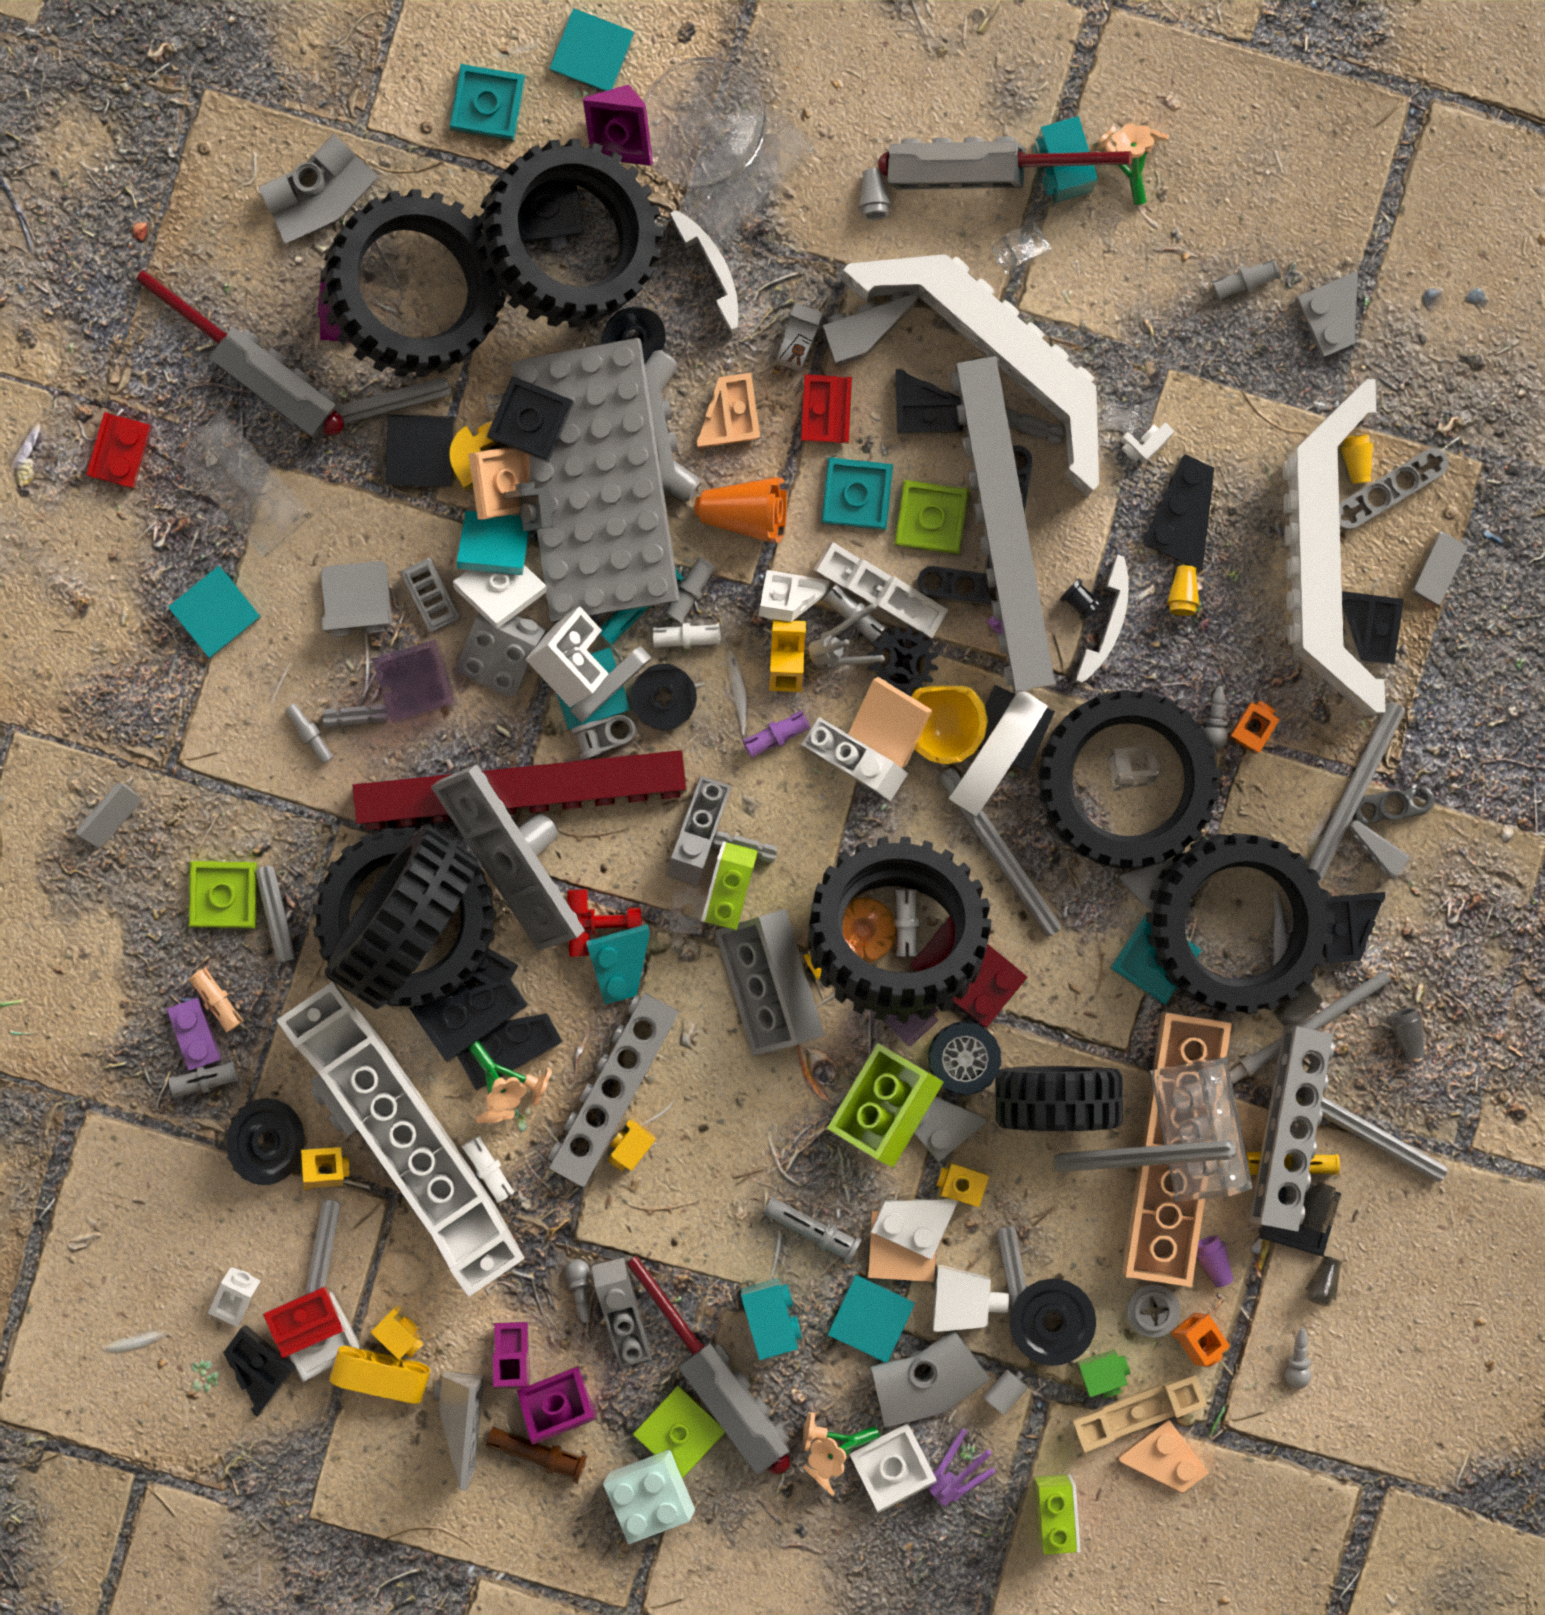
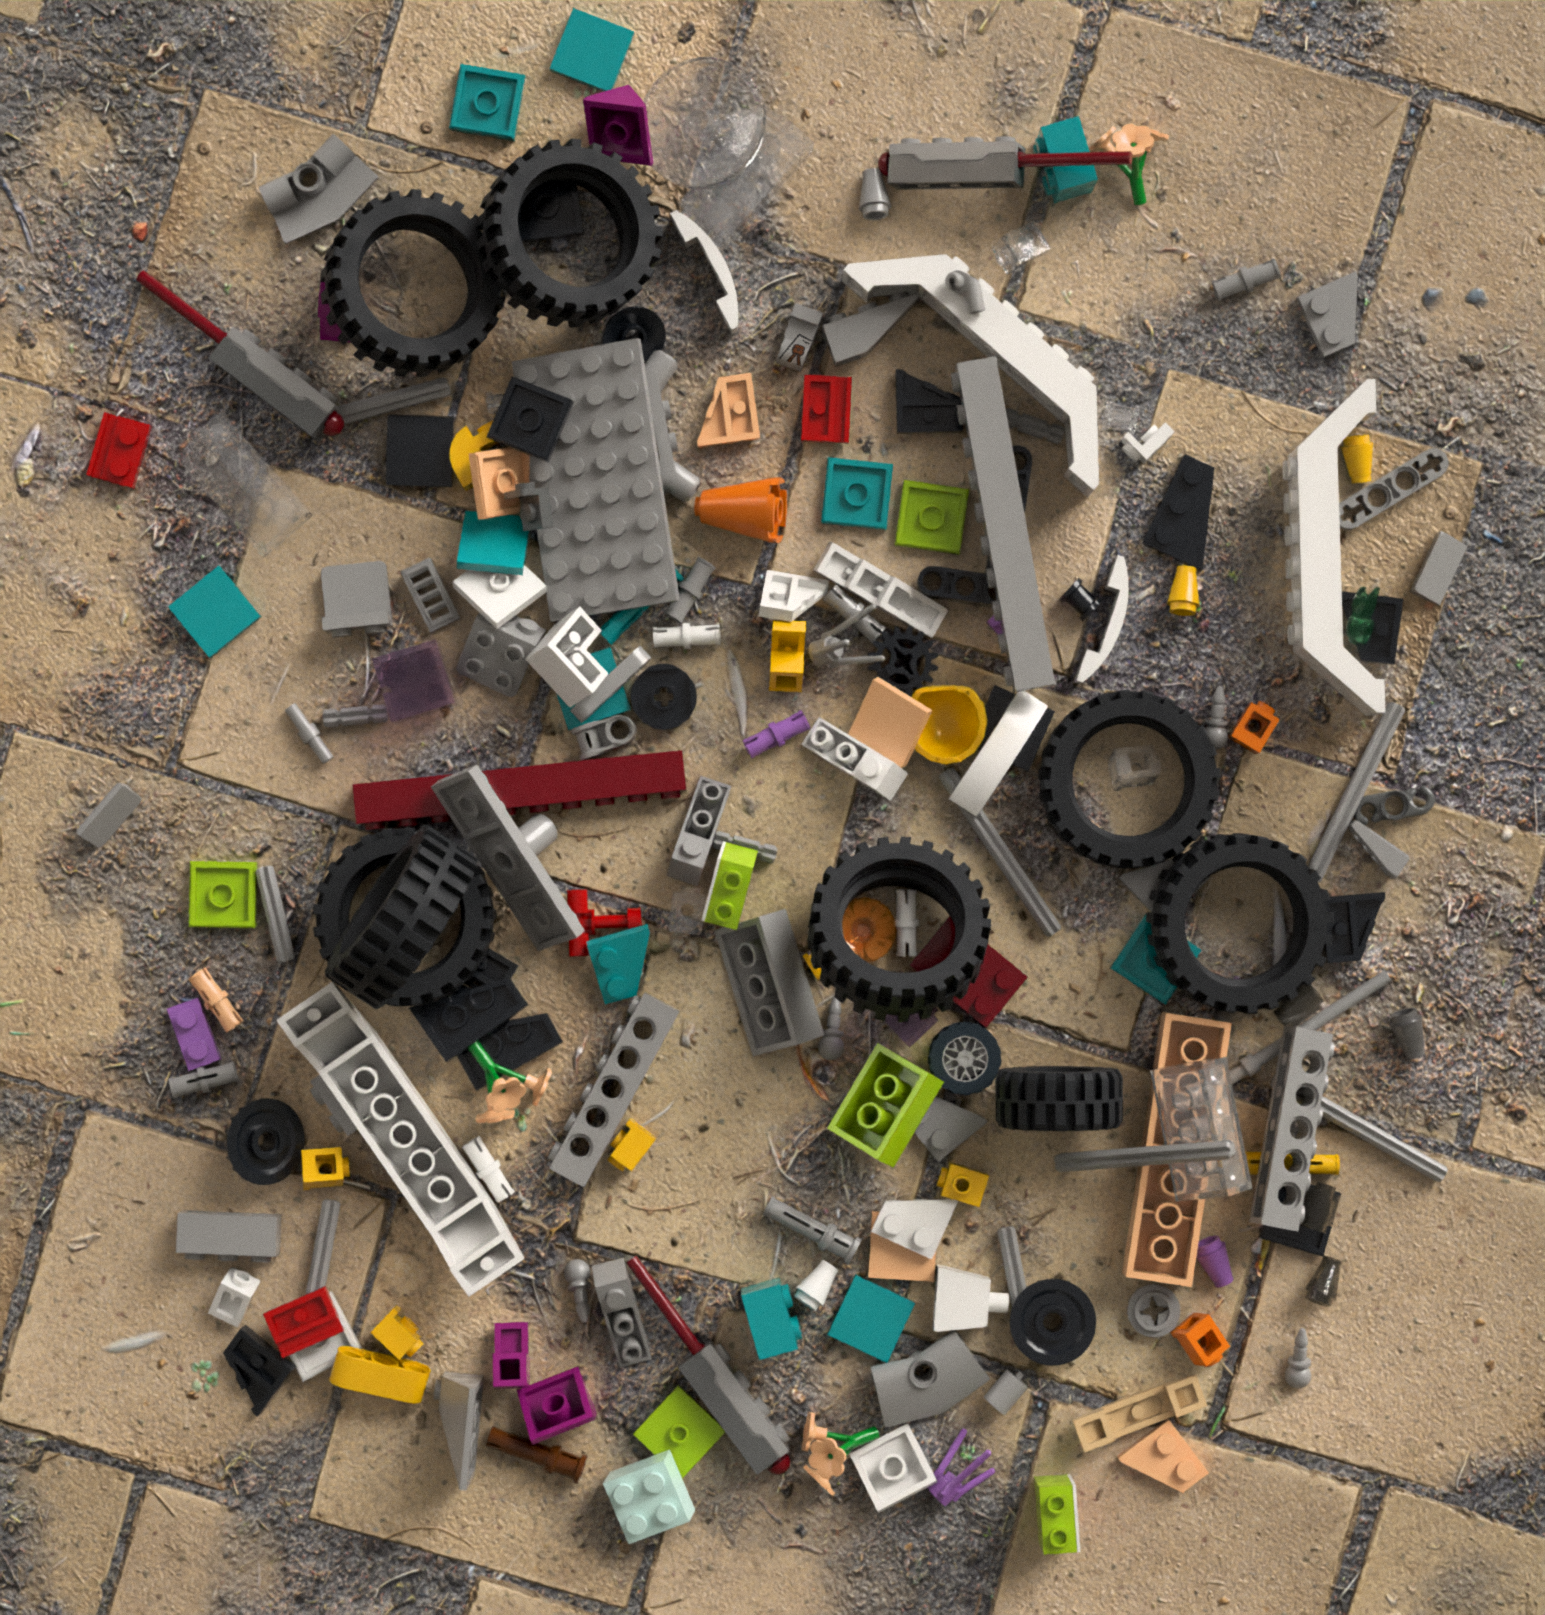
(228, 1235): none -> light grey brick
(816, 1286): none -> white cone
(831, 1044): none -> light grey bar
(968, 287): none -> light grey arm
(1104, 1373): bright green brick -> none
(1359, 623): none -> clear green plate

